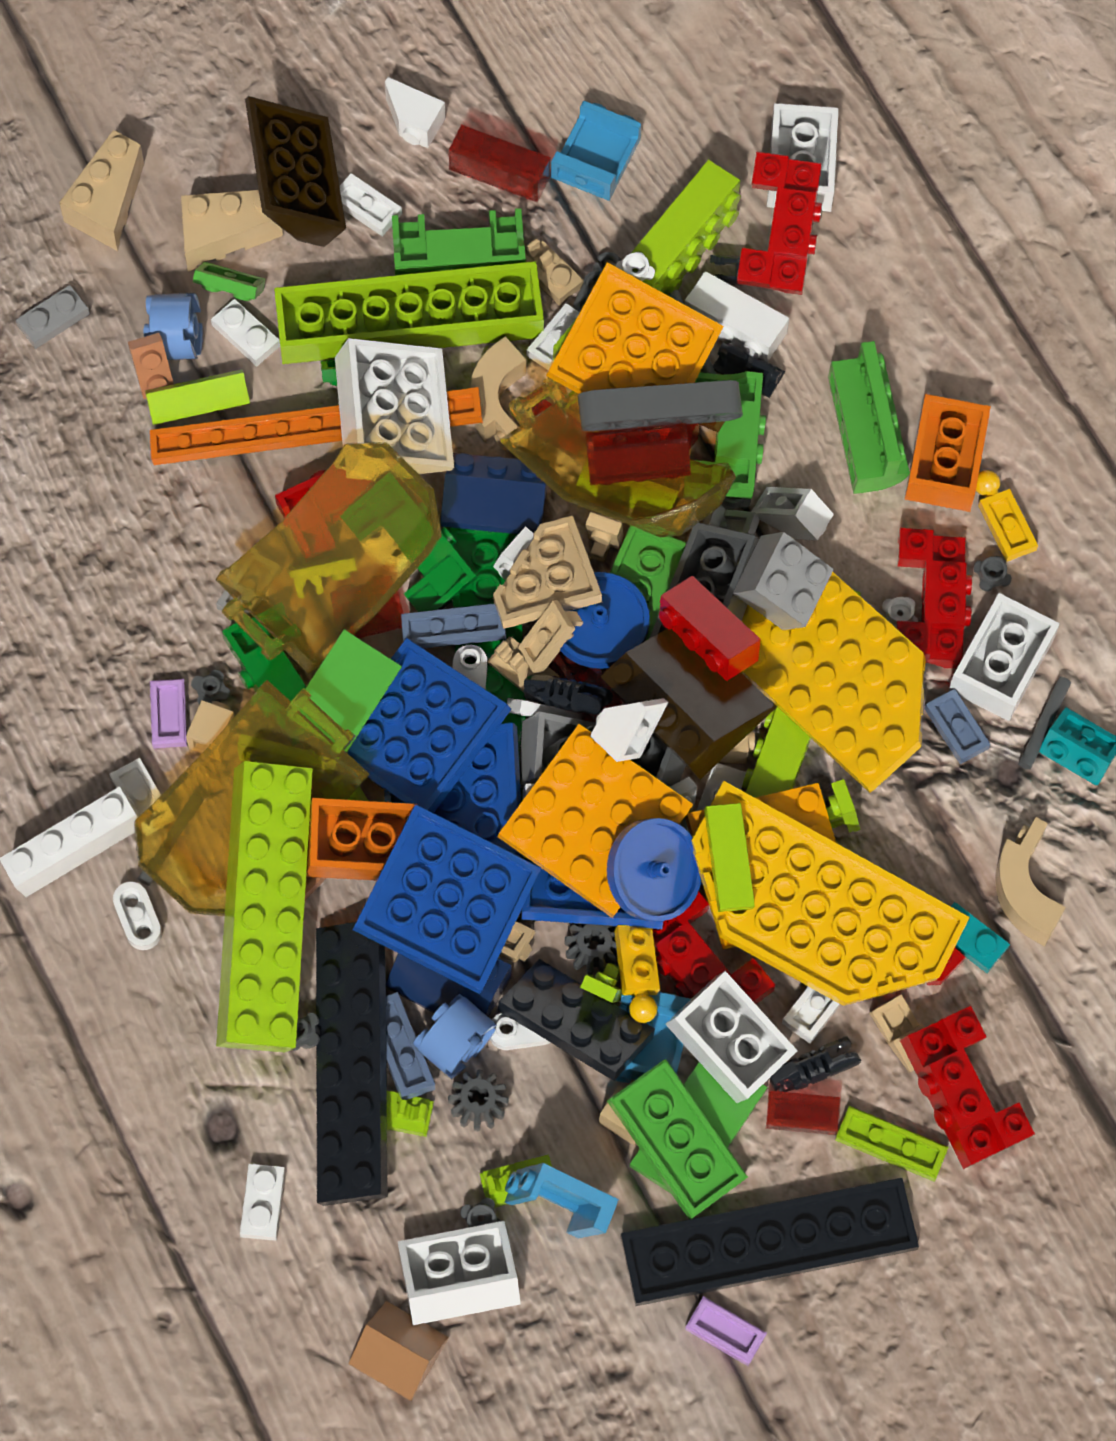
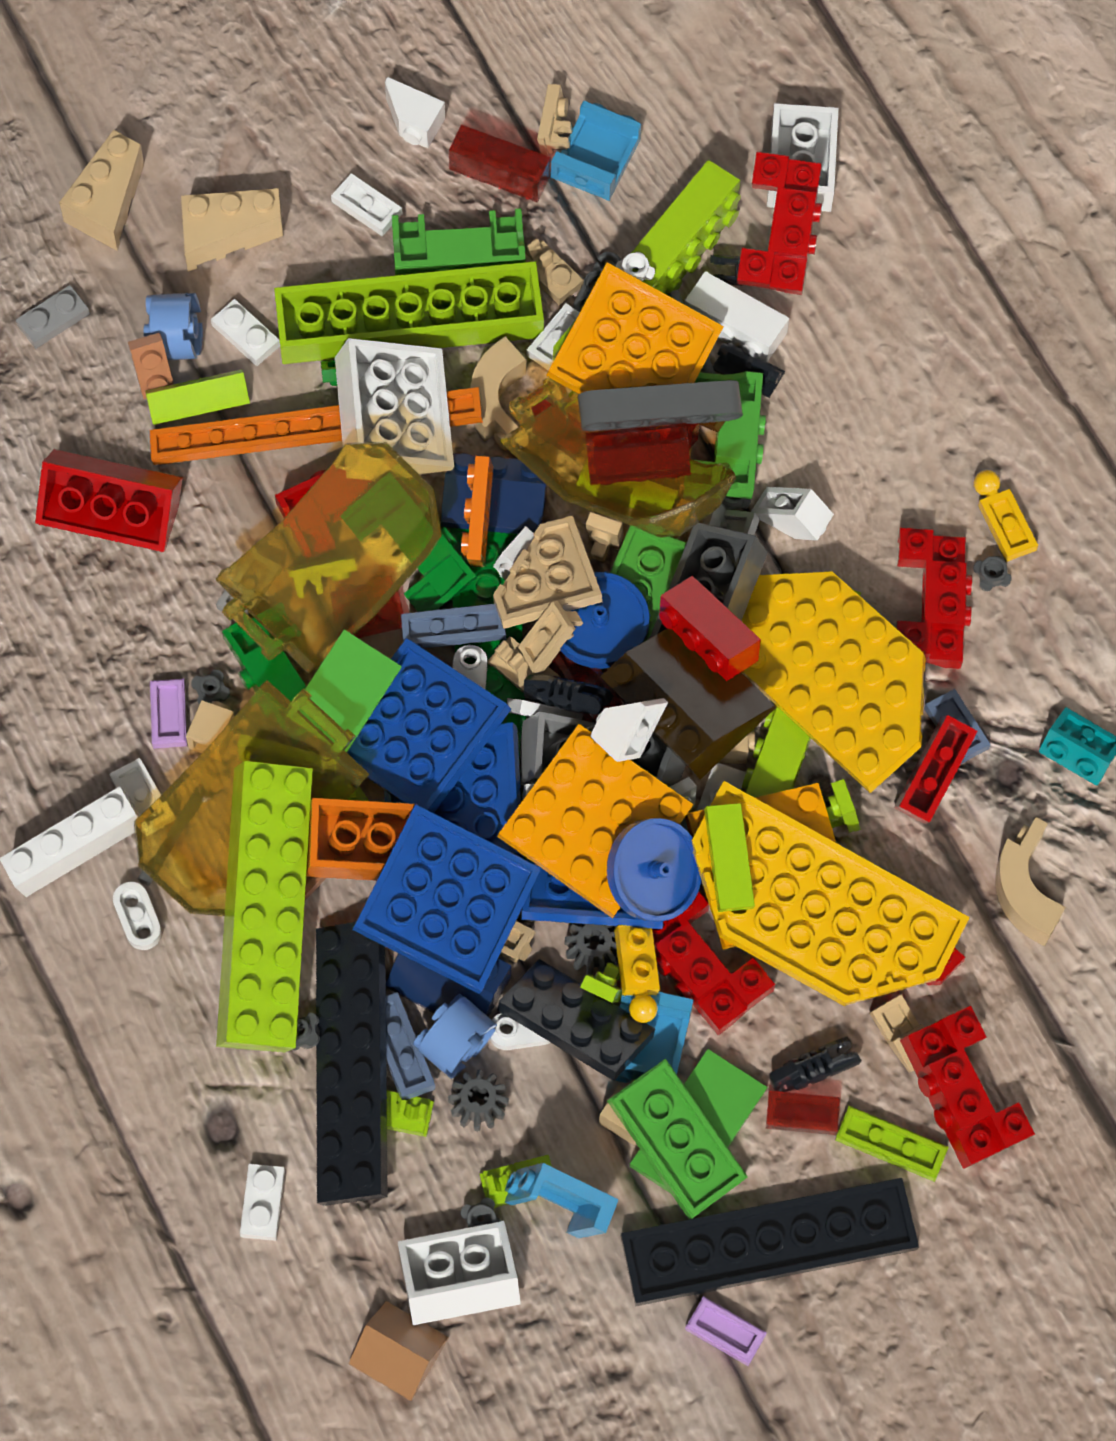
(107, 500): none -> red slope
(219, 278): bright green plate -> none
(296, 171): dark brown slope -> none
(477, 511): none -> orange plate
(551, 125): none -> tan plate
(731, 1037): white brick -> none
(783, 581): light grey brick -> none
(810, 1014): white plate -> none
(868, 421): bright green brick -> none
(903, 604): white plate -> none
(935, 769): none -> red brick
(947, 452): orange brick -> none
(980, 943): teal plate -> none
(1004, 656): white brick -> none
(1044, 723): dark grey bar -> none

